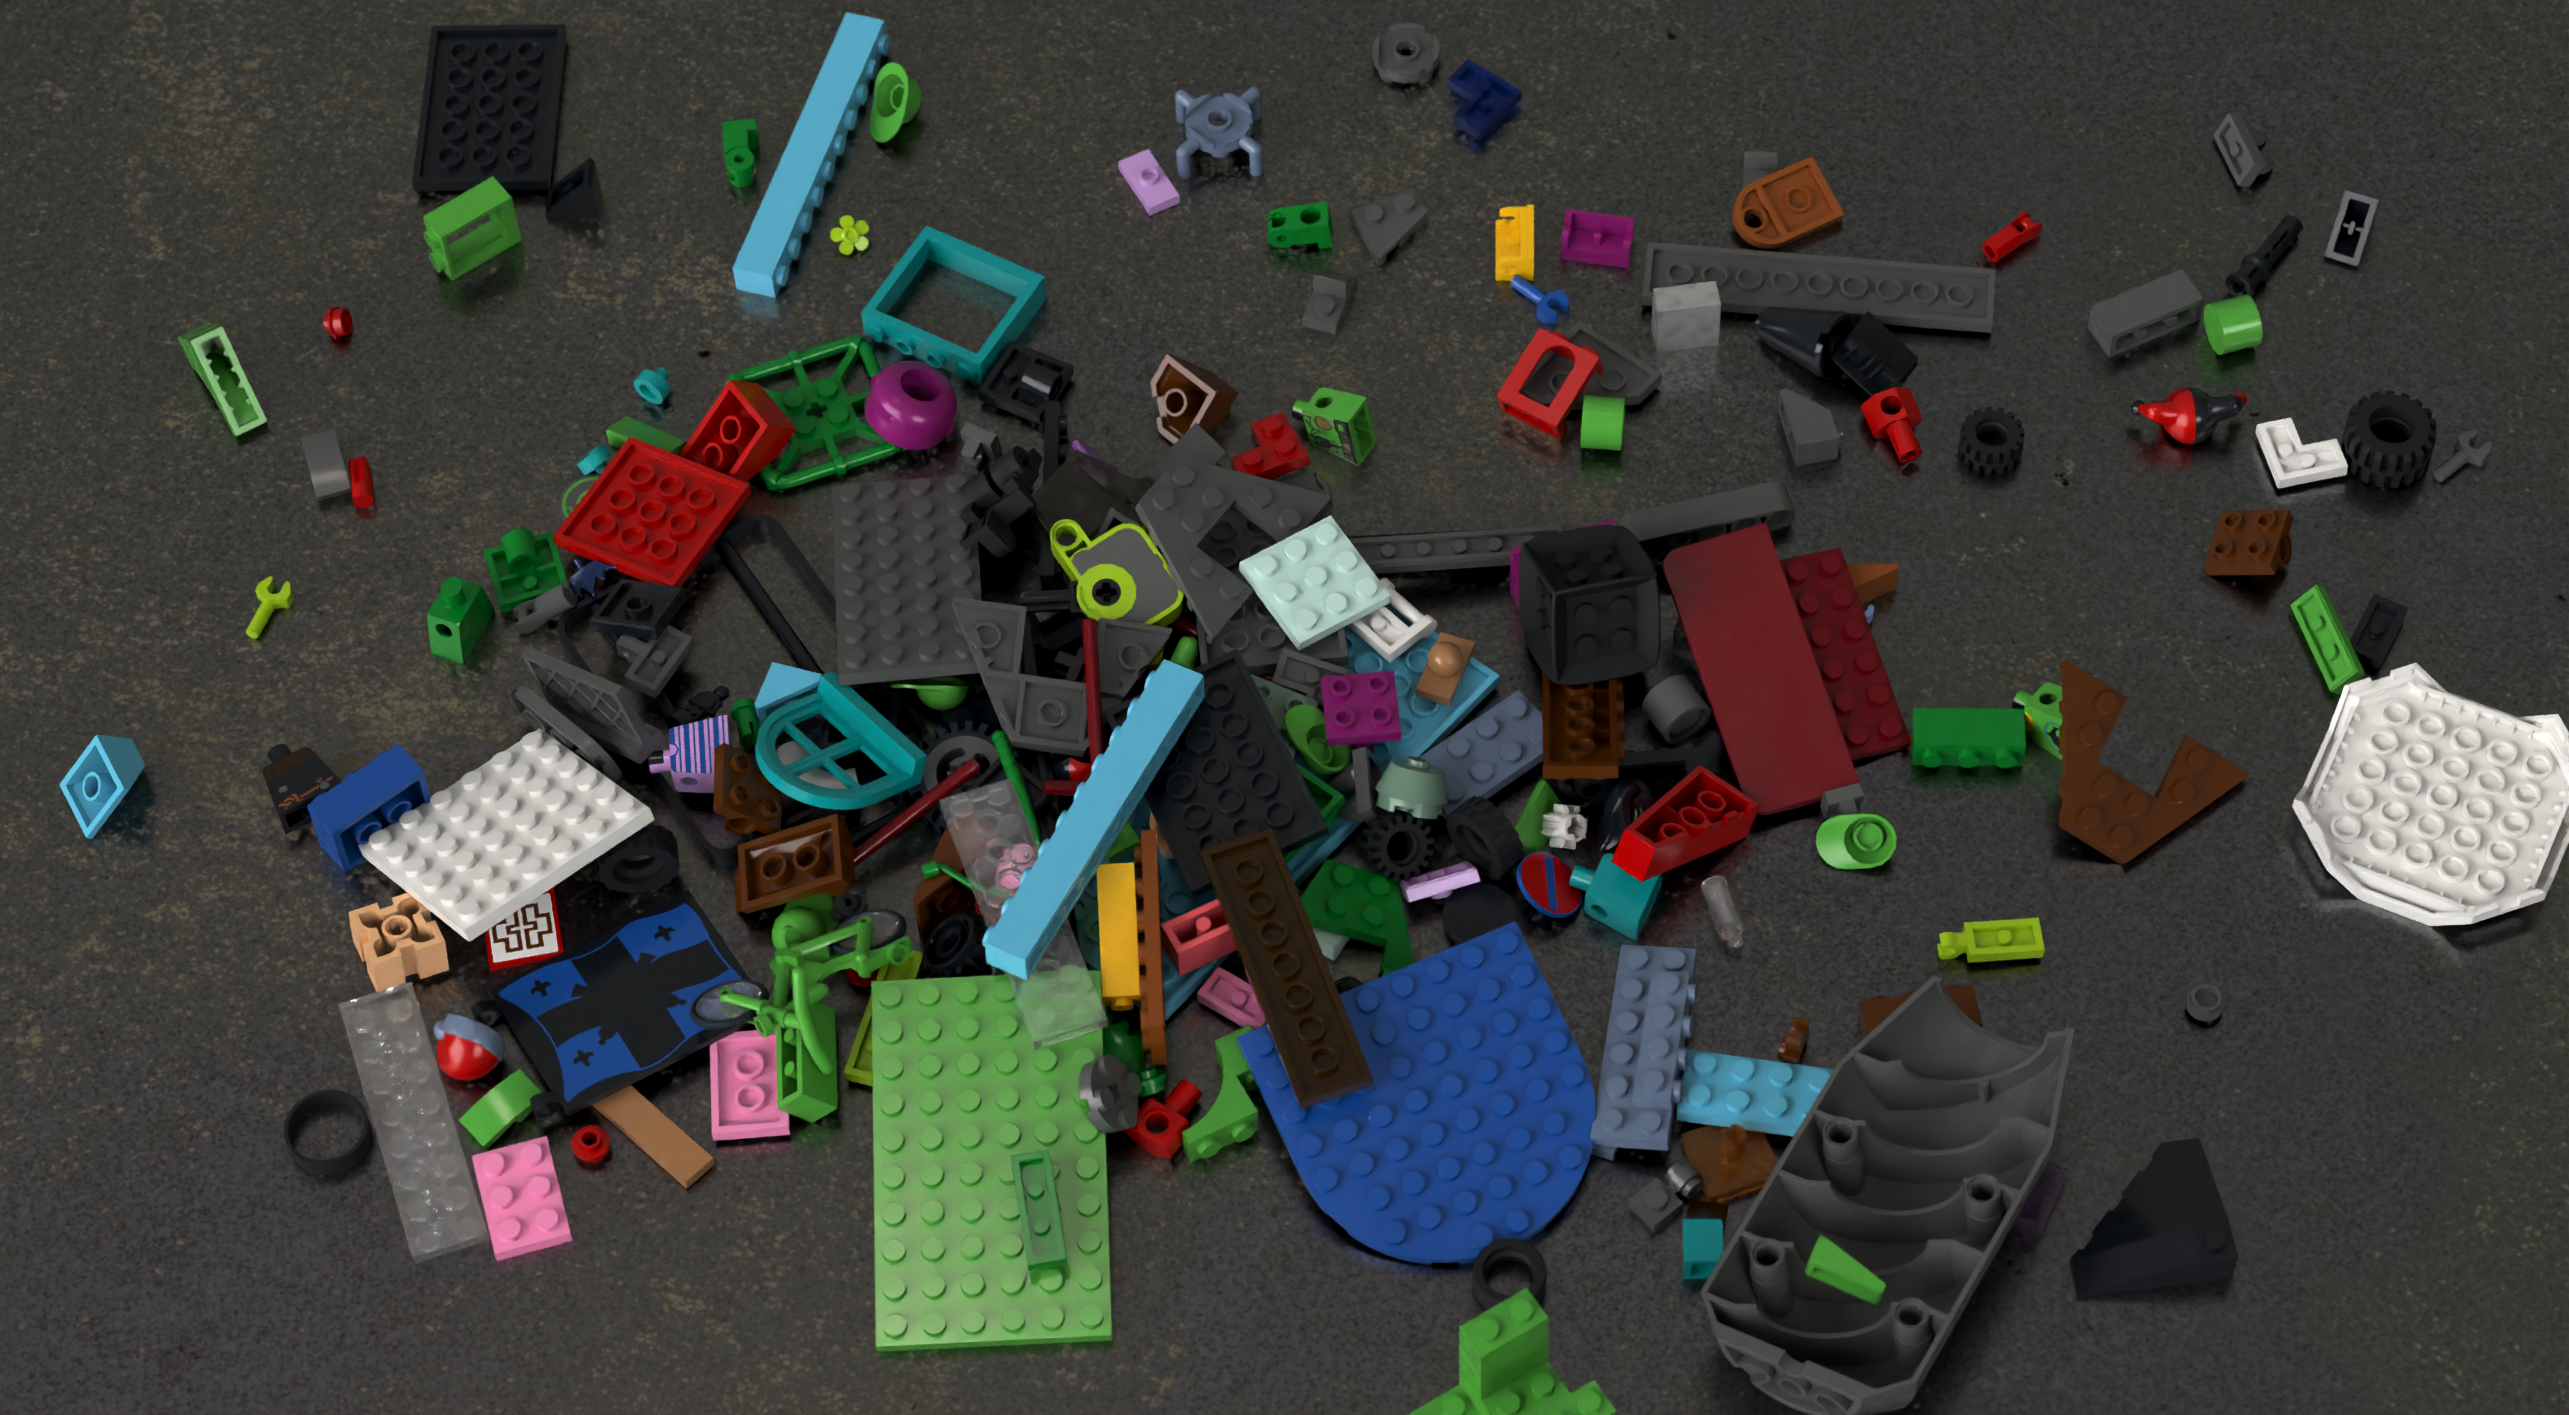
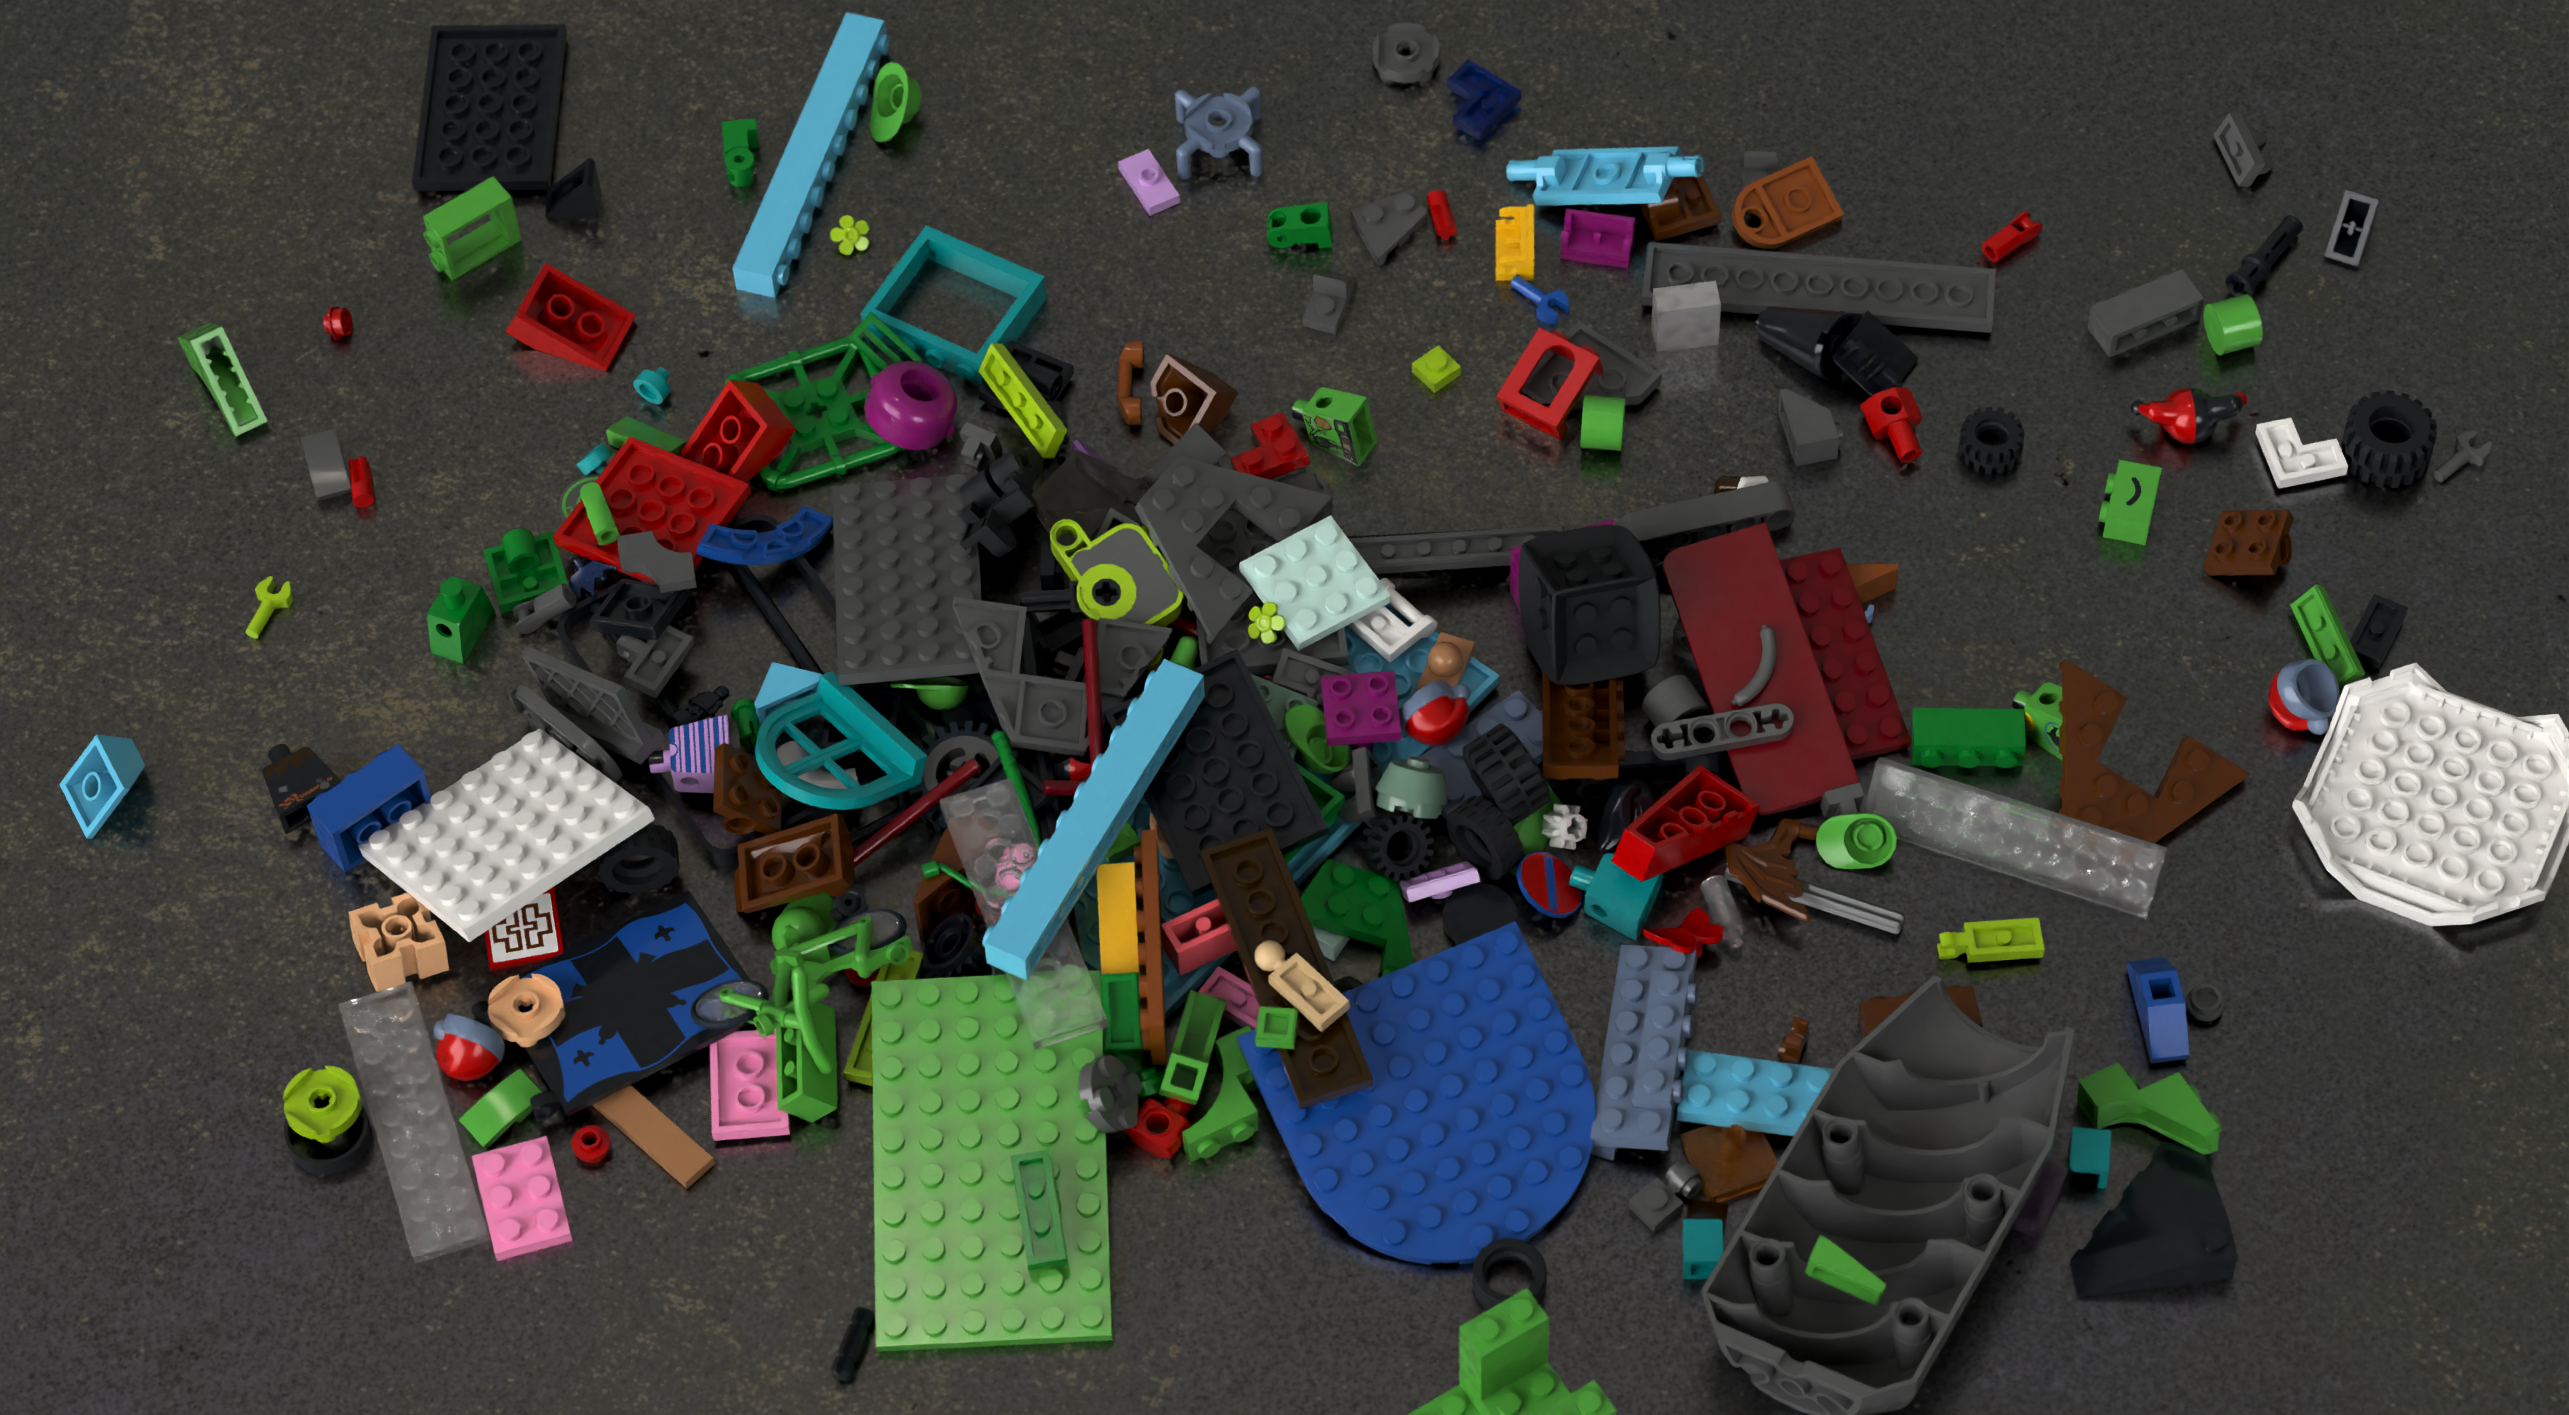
(326, 1122): none -> lime plate
(528, 1026): none -> light nougat plate
(570, 320): none -> red slope
(599, 513): none -> bright green bar
(646, 556): none -> dark grey tile
(784, 543): none -> blue tile
(853, 1344): none -> black axle
(862, 328): none -> green tile
(1022, 400): none -> lime plate
(1122, 1008): none -> green tile
(1131, 358): none -> dark orange bar
(1192, 1047): none -> bright green arch
(1266, 622): none -> lime plant
(1276, 1027): none -> bright green tile
(1301, 985): none -> tan plate
(1436, 369): none -> lime plate
(1436, 713): none -> red piece
(1441, 214): none -> red piece
(1506, 773): none -> black tyre
(1605, 175): none -> medium azure plate
(1683, 210): none -> reddish brown plate
(1690, 935): none -> red animal
(1720, 725): none -> dark grey beam
(1729, 483): none -> arm
(1765, 669): none -> dark grey piece
(1768, 872): none -> reddish brown animal
(1845, 906): none -> dark grey axle
(2017, 838): none -> clear plate
(2090, 1152): none -> teal panel
(2131, 502): none -> bright green brick
(2160, 1008): none -> blue slope
(2164, 1106): none -> bright green arch
(2304, 695): none -> sand blue piece

